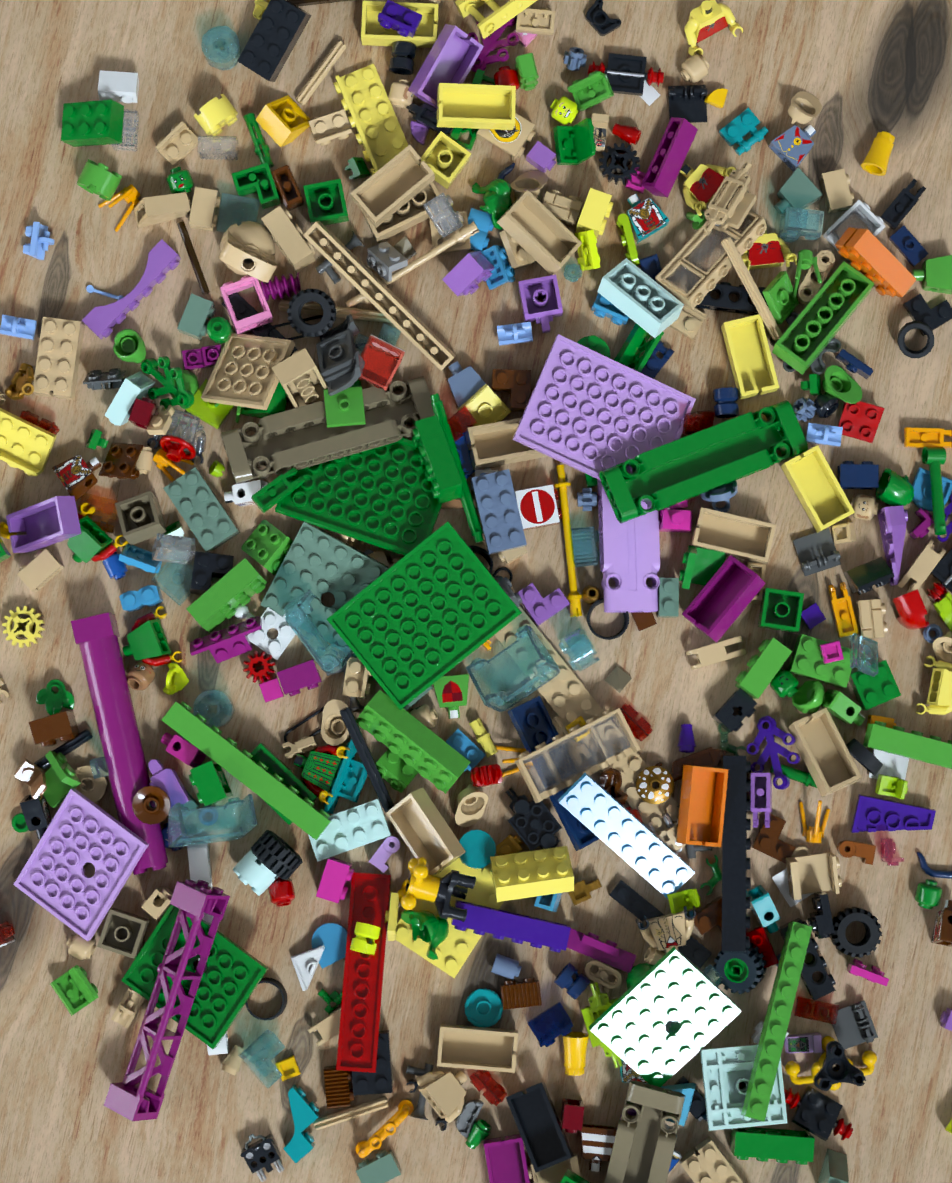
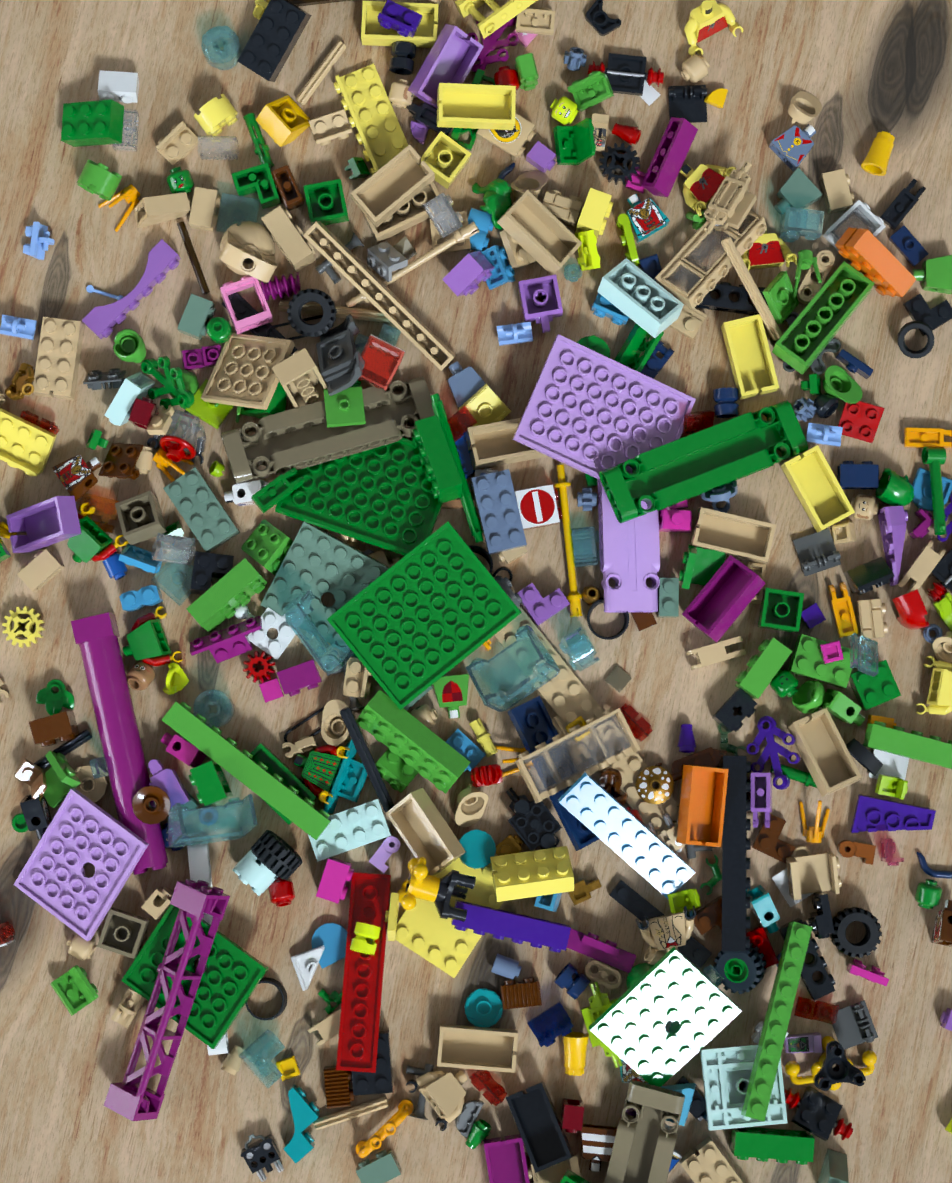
(428, 927): green piece -> none
(516, 382): reddish brown brick -> none
(739, 127): teal plate -> none

